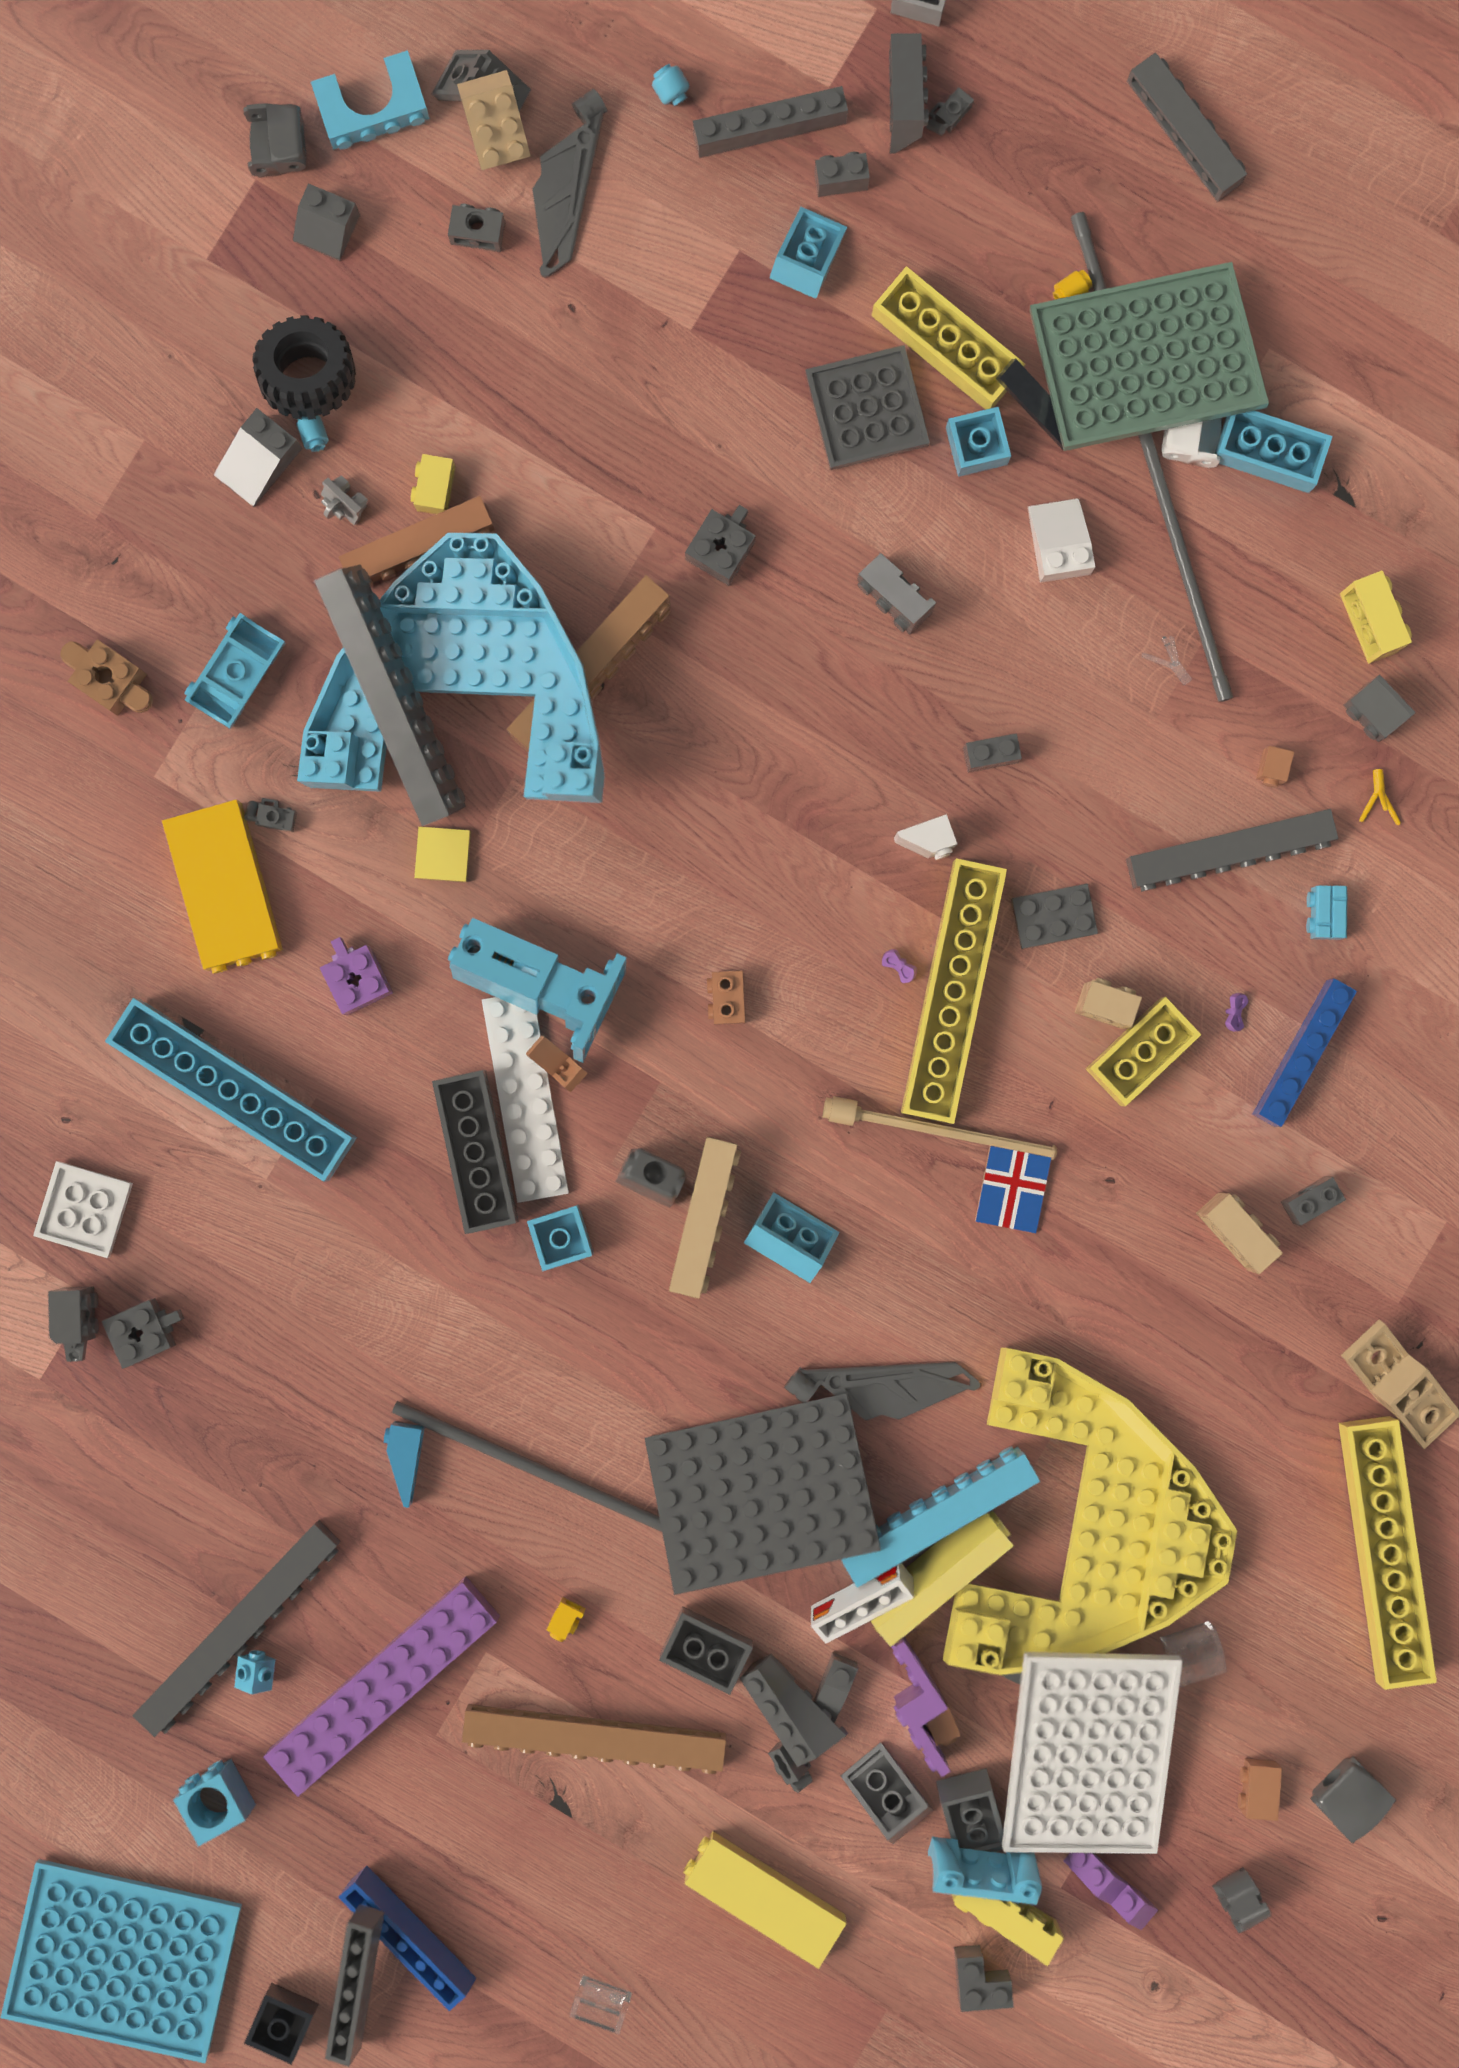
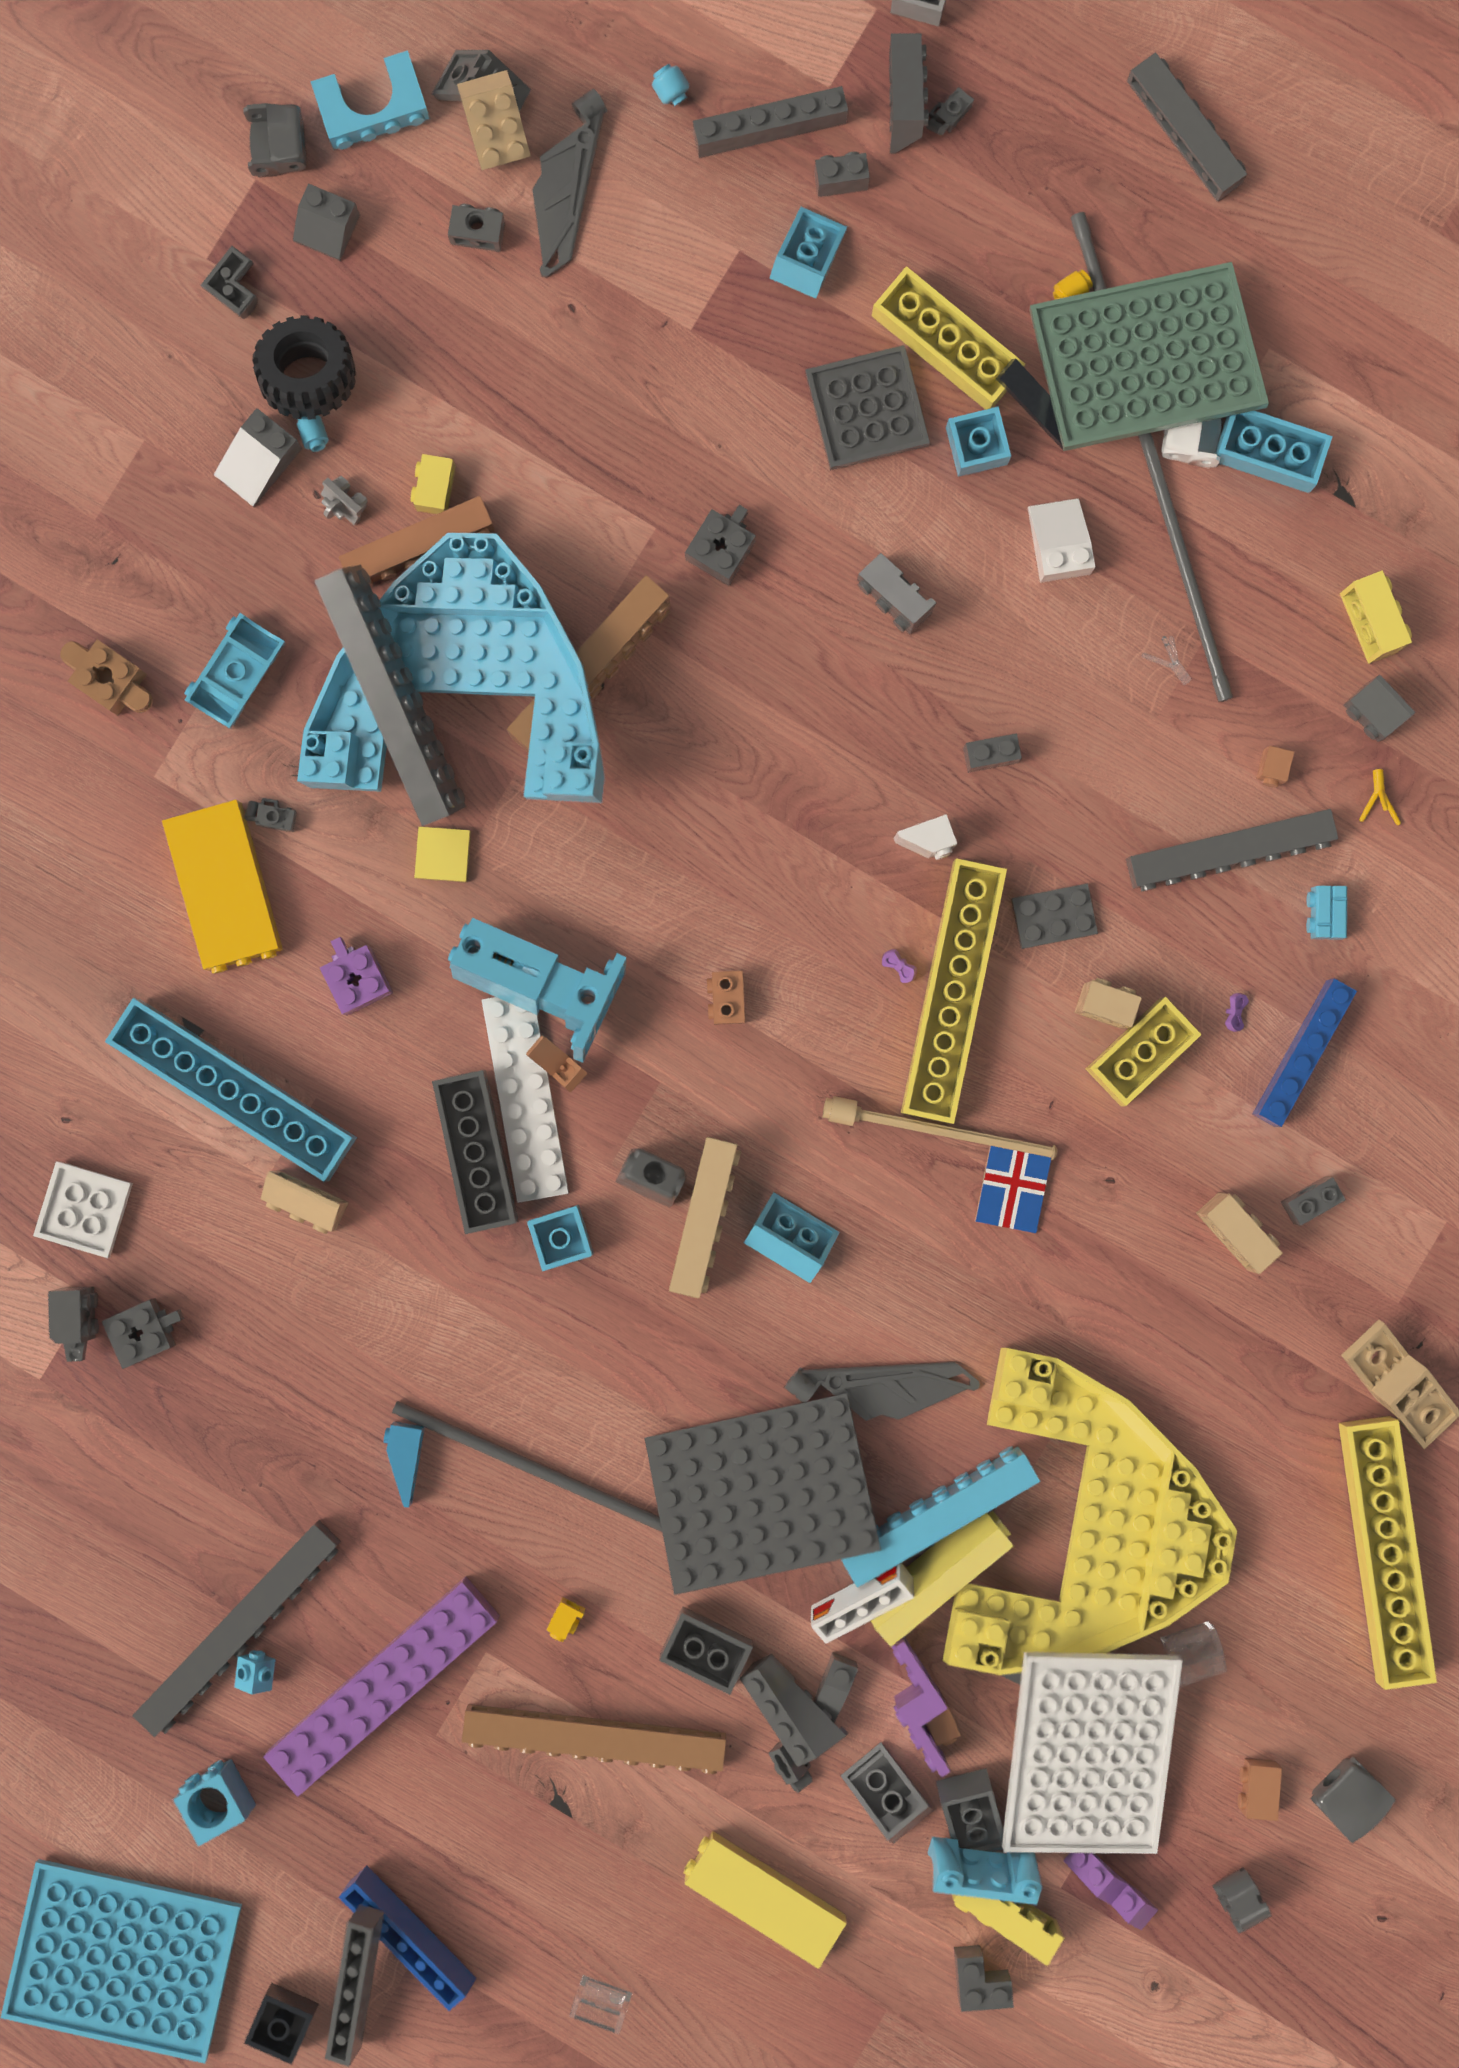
(225, 285): none -> dark grey brick
(303, 1201): none -> tan slope

